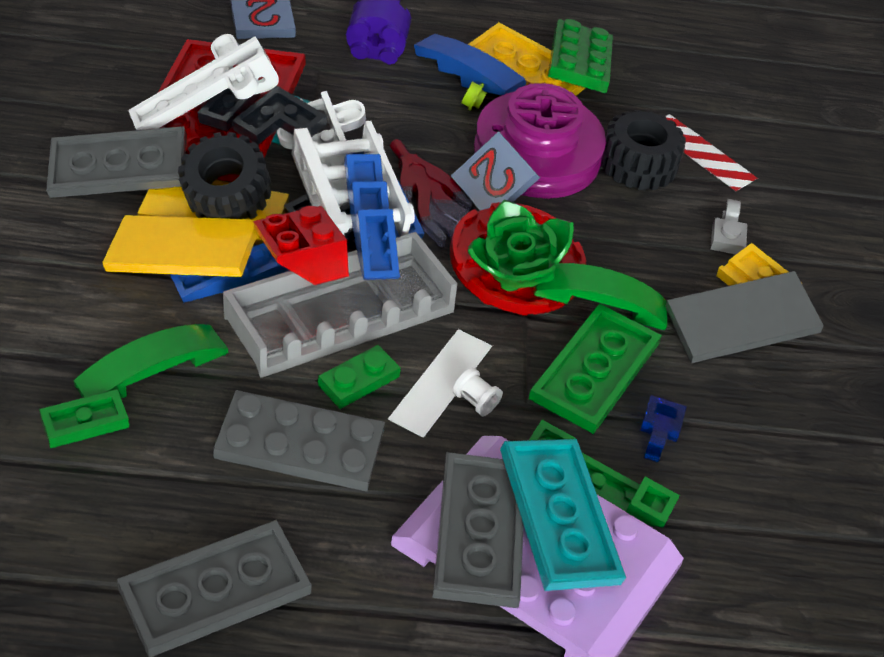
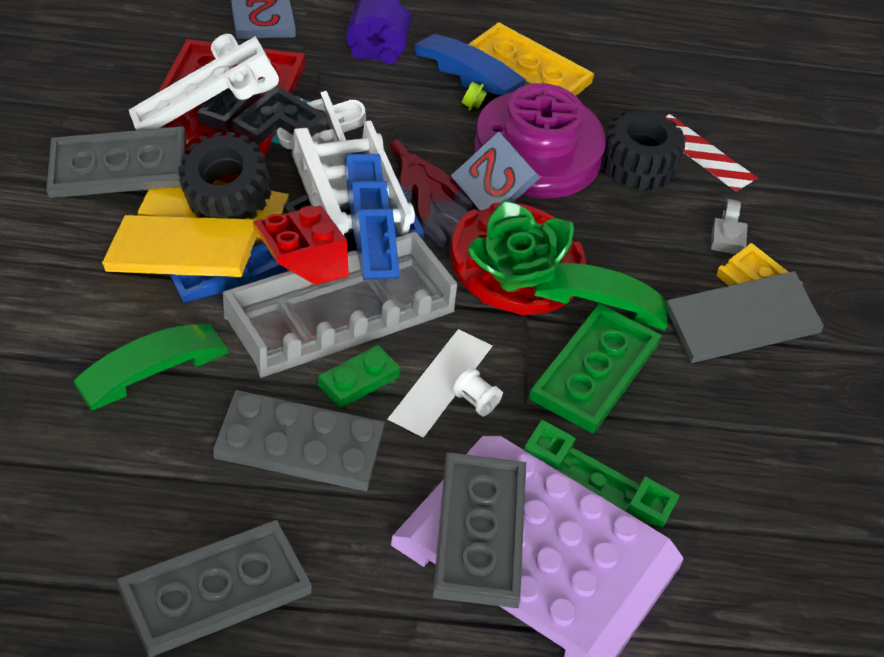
(84, 418): green plate -> none
(562, 514): teal tile -> none
(581, 55): green plate -> none
(663, 421): clear blue plate -> none

